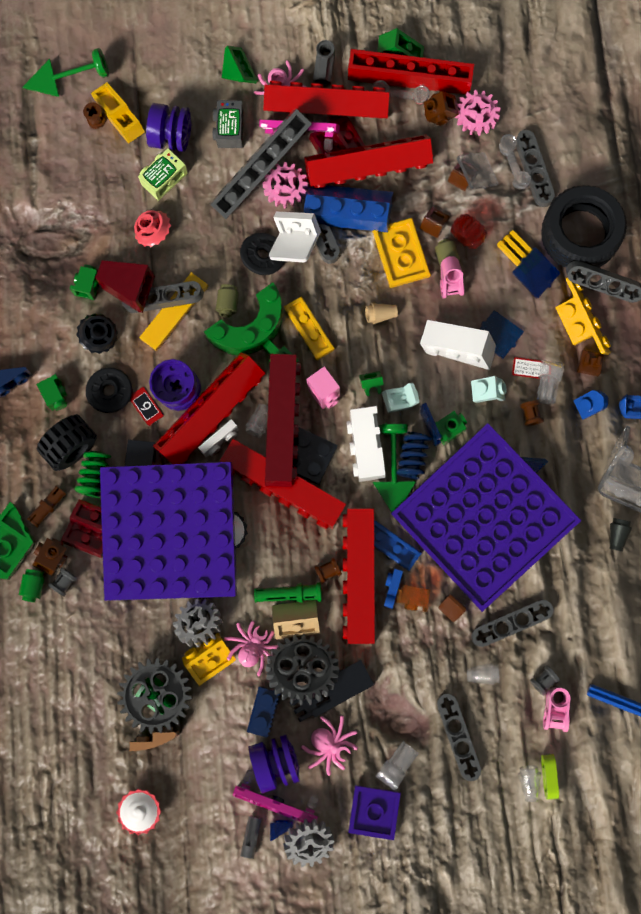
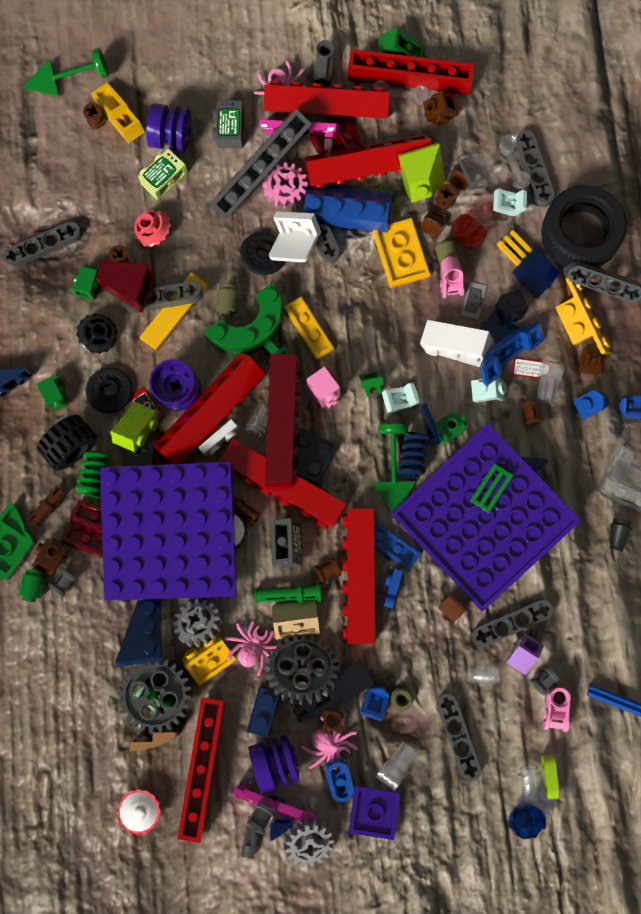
(43, 247): none -> dark grey beam
(121, 254): none -> reddish brown bush
(134, 427): none -> lime brick
(143, 635): none -> dark blue wing
(201, 770): none -> red brick
(237, 66): green slope -> none
(246, 511): none -> reddish brown pin
(260, 818): none -> dark grey bush
(286, 543): none -> dark grey brick
(337, 726): none -> reddish brown plate
(338, 778): none -> blue plate
(366, 444): white wedge -> none
(375, 703): none -> blue plate
(380, 312): tan cone -> none
(409, 699): none -> olive plate
(413, 598): clear orange brick -> none
(422, 172): none -> lime slope
(442, 191): none -> reddish brown bush
(473, 300): none -> sticker
(484, 106): bright pink gear -> none
(501, 472): none -> green tile
(506, 349): none -> blue slope
(509, 202): none -> light aqua bracket
(511, 307): none -> black brick
(525, 654): none -> medium lavender brick
(527, 820): none -> clear blue hair

